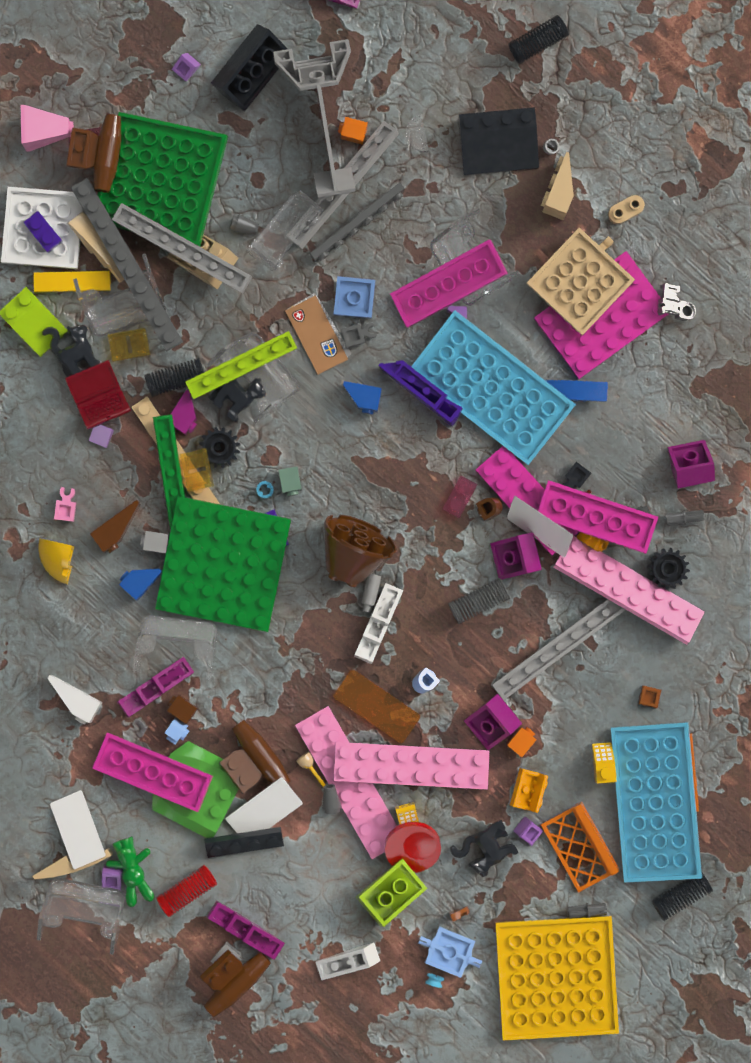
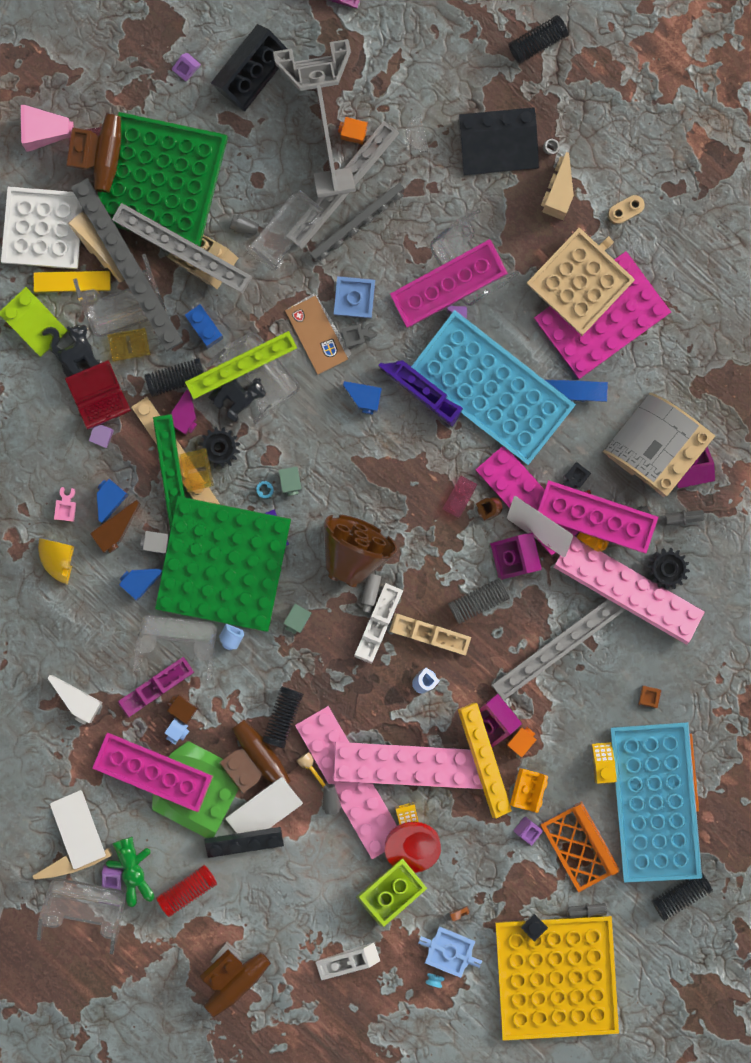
(43, 231): dark purple plate -> none
(109, 499): none -> blue slope
(204, 326): none -> blue brick
(231, 637): none -> light blue plate
(245, 930): magenta slope -> none
(293, 700): none -> black piece
(297, 619): none -> sand green brick
(377, 706): clear orange piece -> none
(430, 634): none -> tan slope
(484, 760): none -> yellow plate
(489, 846): black animal -> none
(534, 927): none -> black plate
(659, 444): none -> light grey slope
(671, 305): piece -> none

